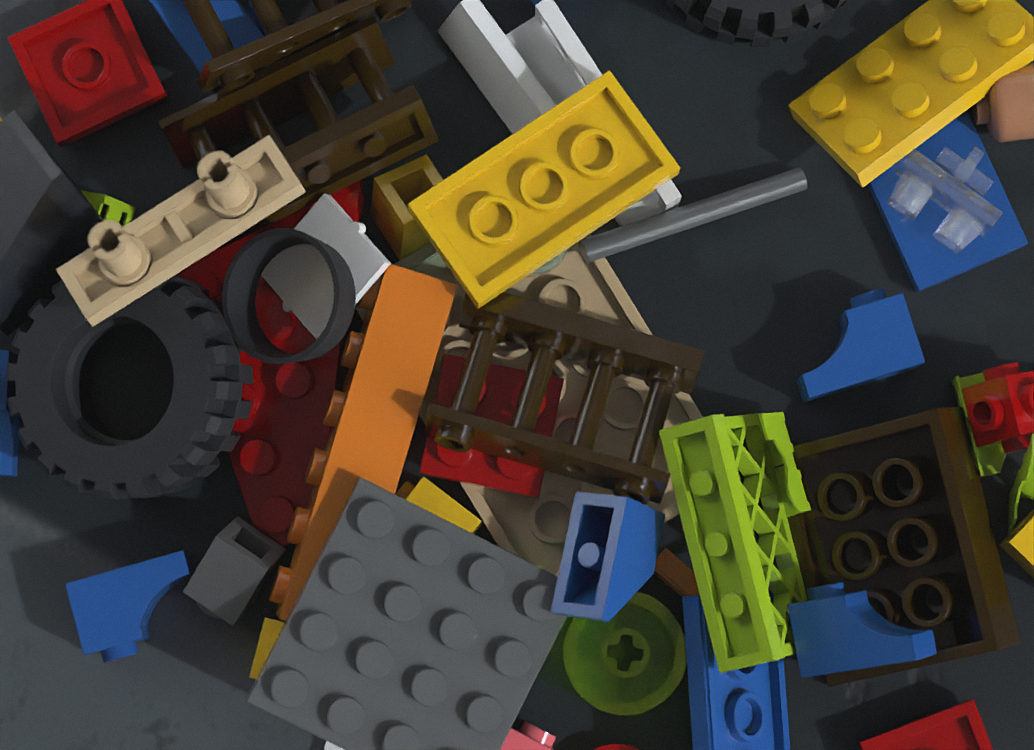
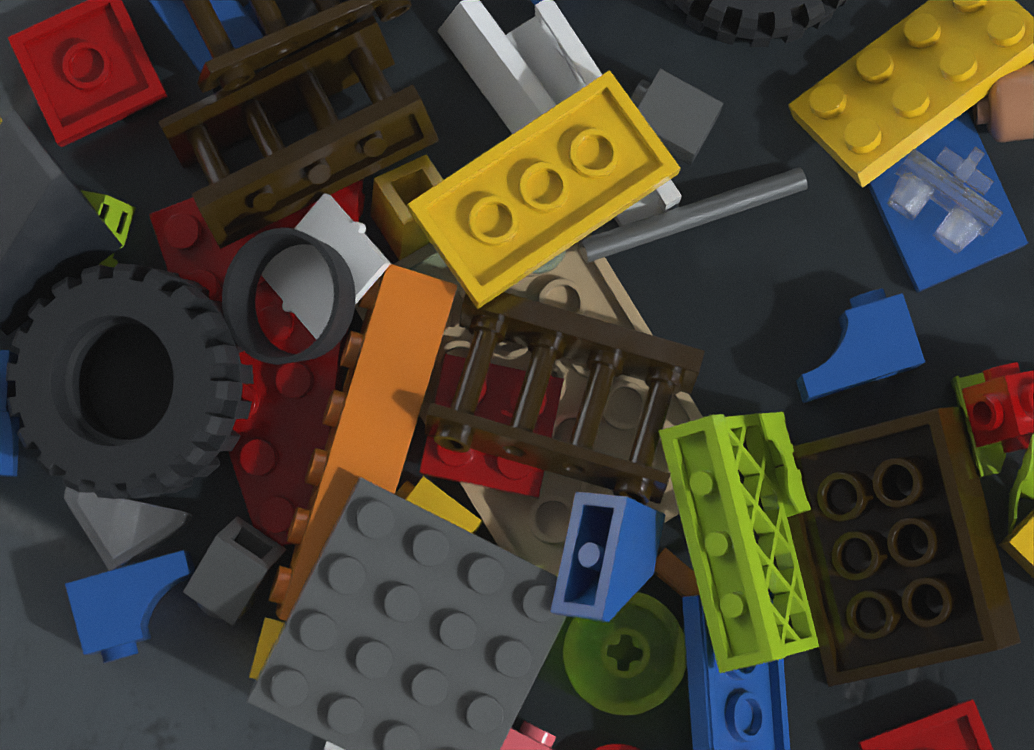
(123, 527): none -> clear slope
(180, 230): tan plate -> none
(677, 113): none -> dark grey brick
(846, 634): blue arch -> none

